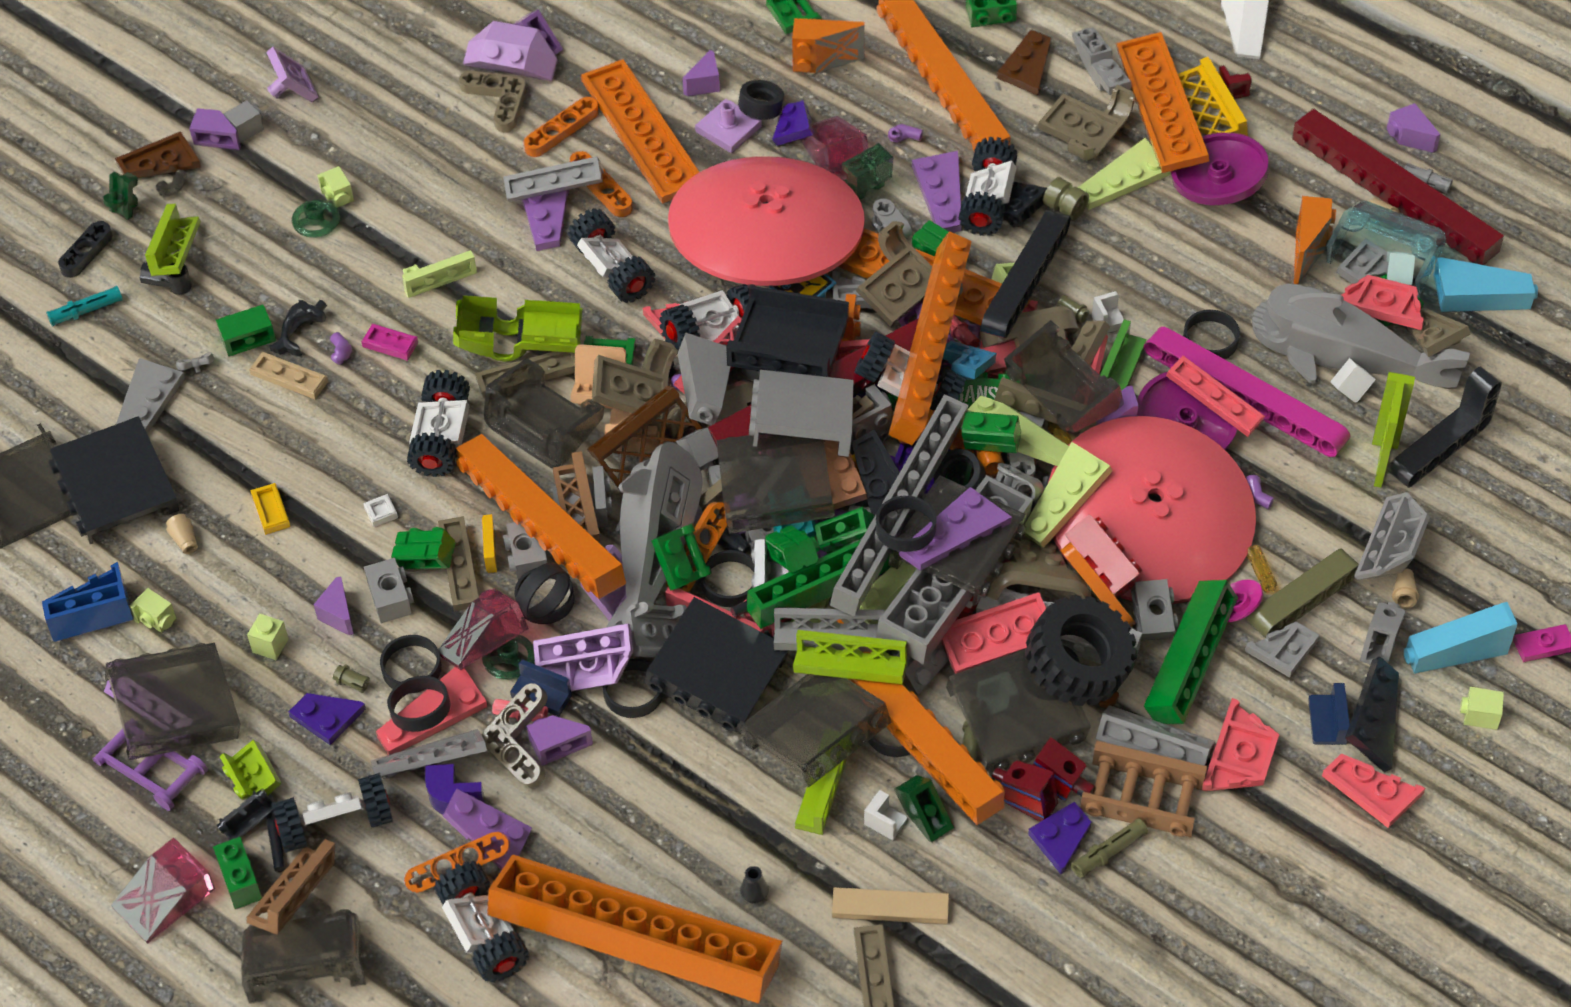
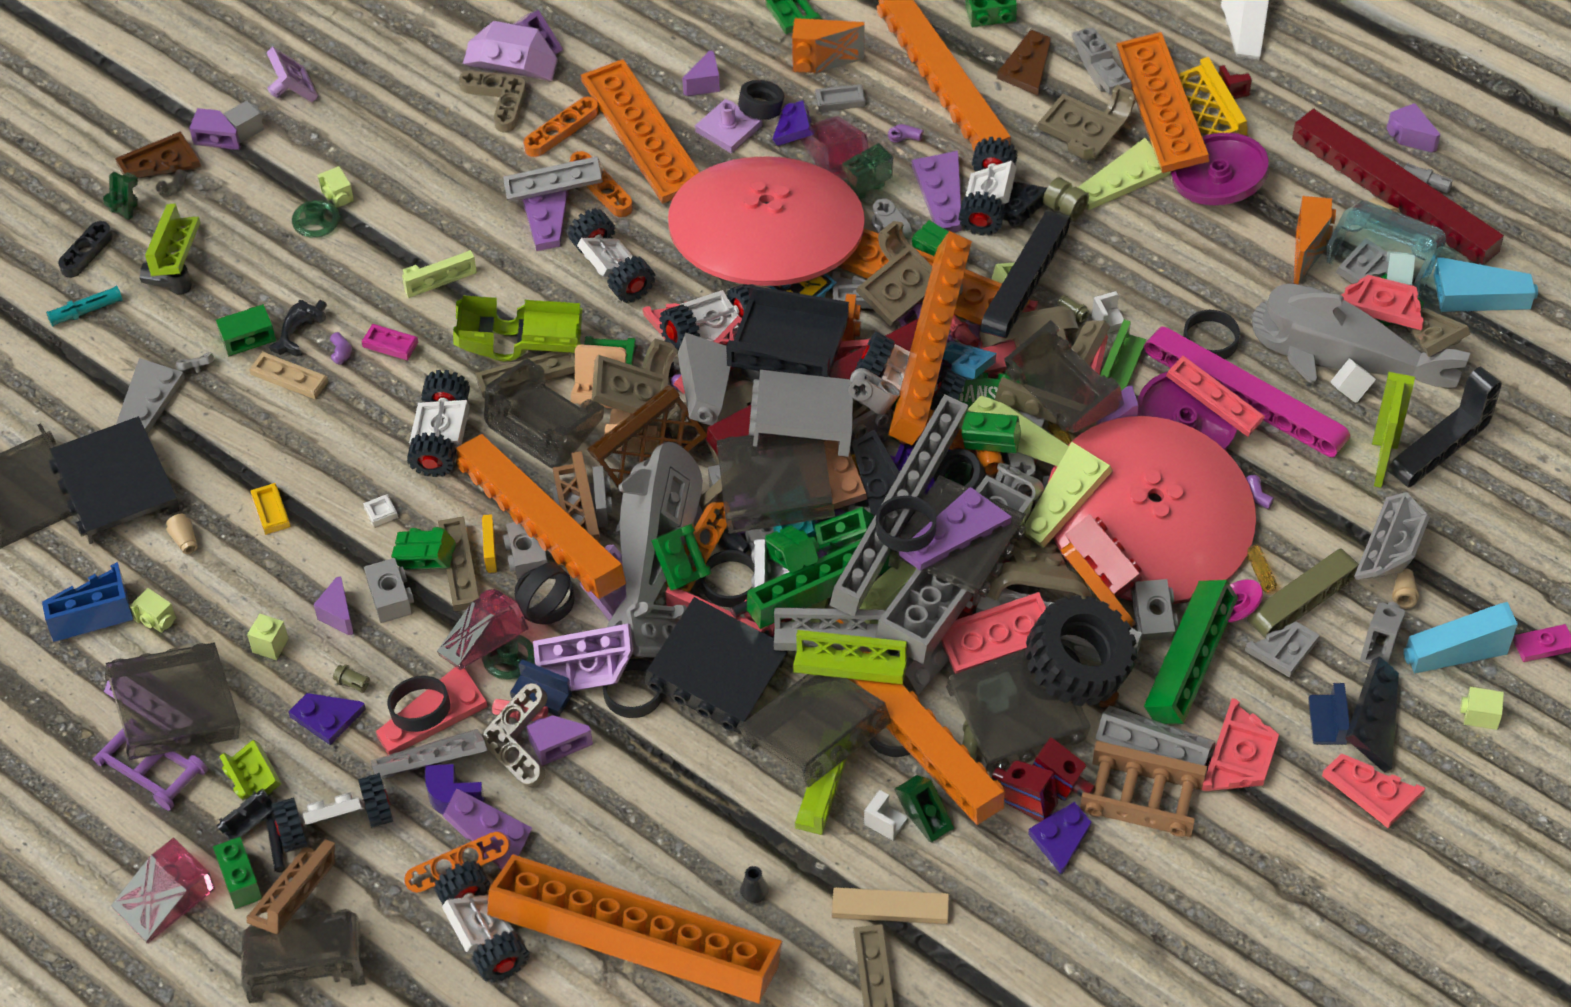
(406, 641): black tyre -> none
(700, 447): light grey brick -> none
(839, 97): none -> light grey tile
(873, 391): none -> light grey piece
(1099, 854): olive pin -> none

